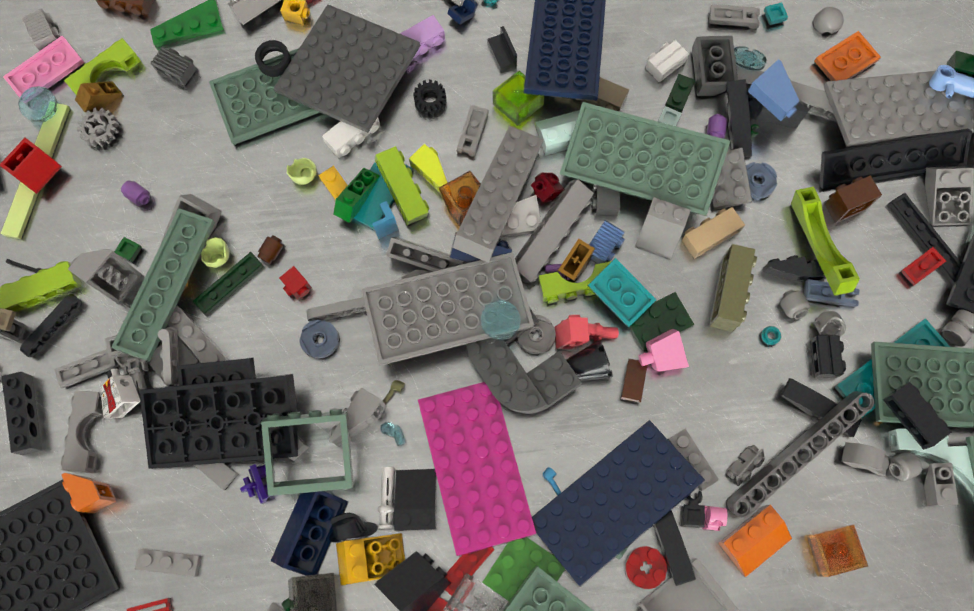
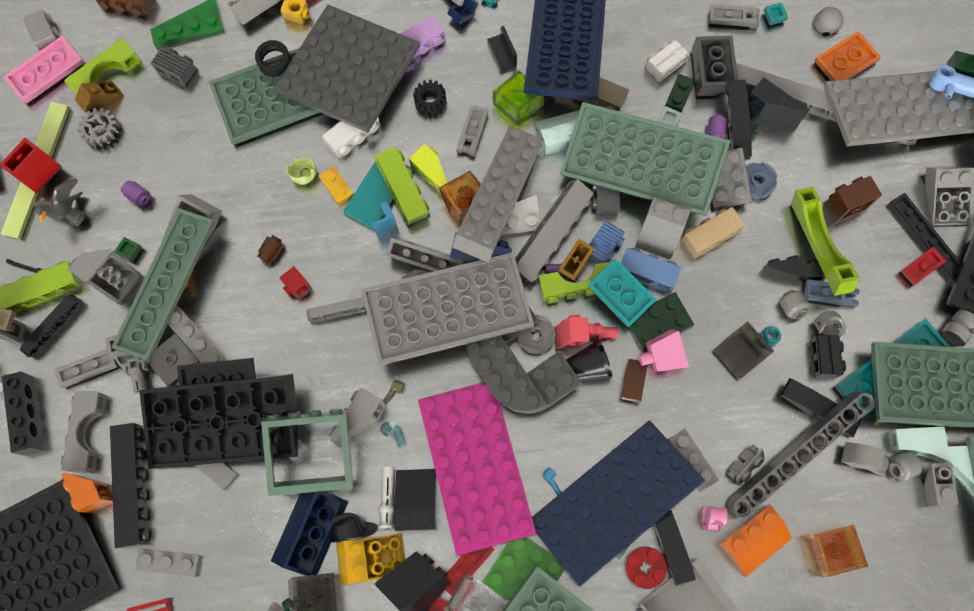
(37, 104): clear light blue tile -> none
(62, 204): none -> dark grey animal
(118, 395): white torso -> none
(128, 485): none -> black brick
(169, 354): light grey plate -> none
(215, 253): yellowish green hair -> none
(228, 283): dark green tile -> none
(256, 474): dark purple hips -> none
(308, 336): sand blue plate -> none
(355, 194): green slope -> none
(500, 320): clear light blue tile -> none
(547, 187): dark red brick -> none
(651, 269): none -> medium blue brick
(694, 513): black plate -> none
(733, 288): olive brick -> none
(743, 350): none -> clear smoke slope
(749, 59): clear light blue tile -> none
(775, 91): medium blue slope -> none
(894, 157): black plate -> none
(917, 415): black brick -> none

